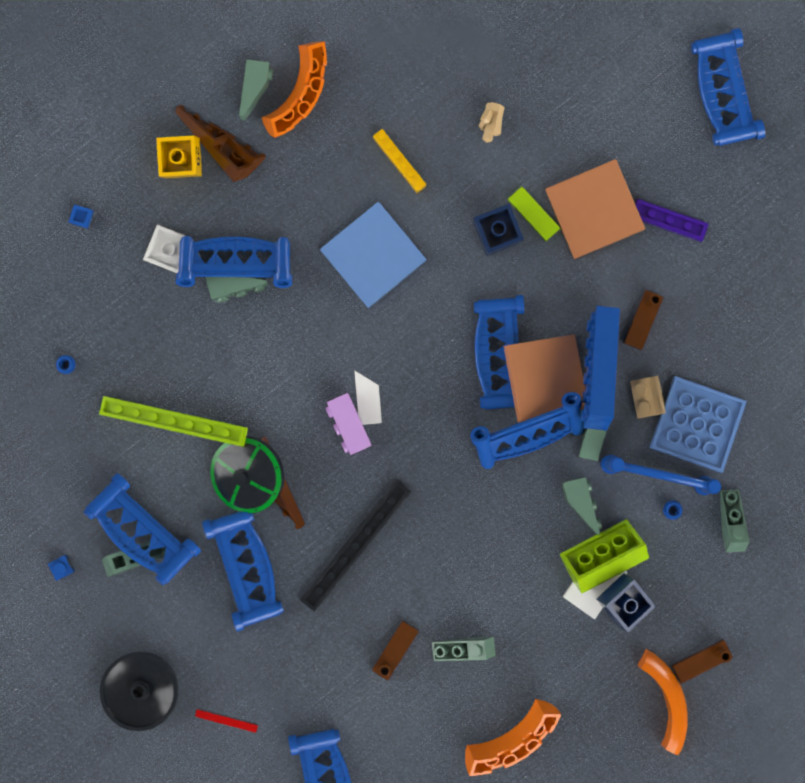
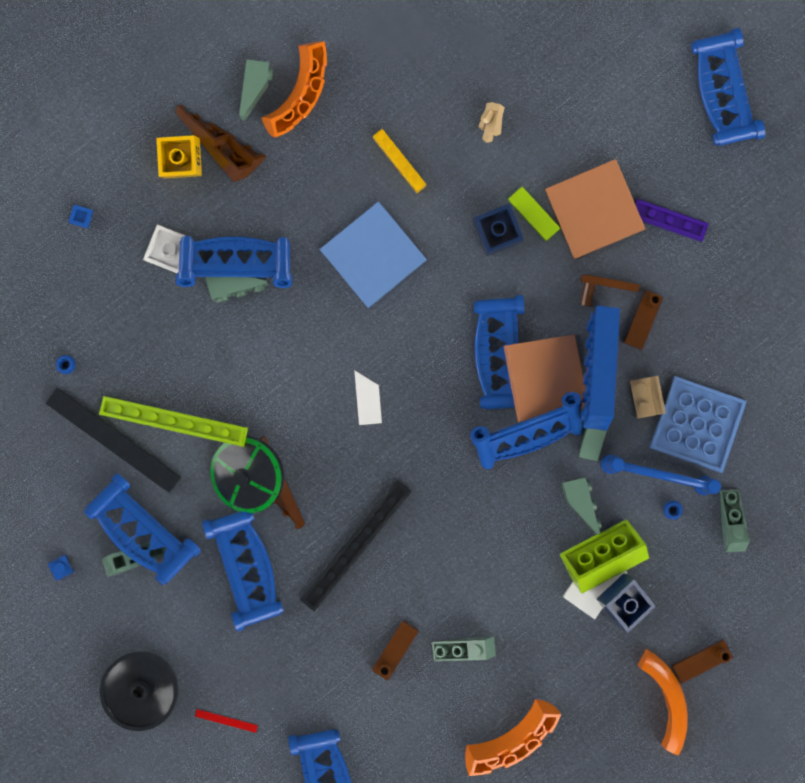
(113, 440): none -> black tile
(348, 424): lavender brick -> none
(591, 281): none -> reddish brown piece

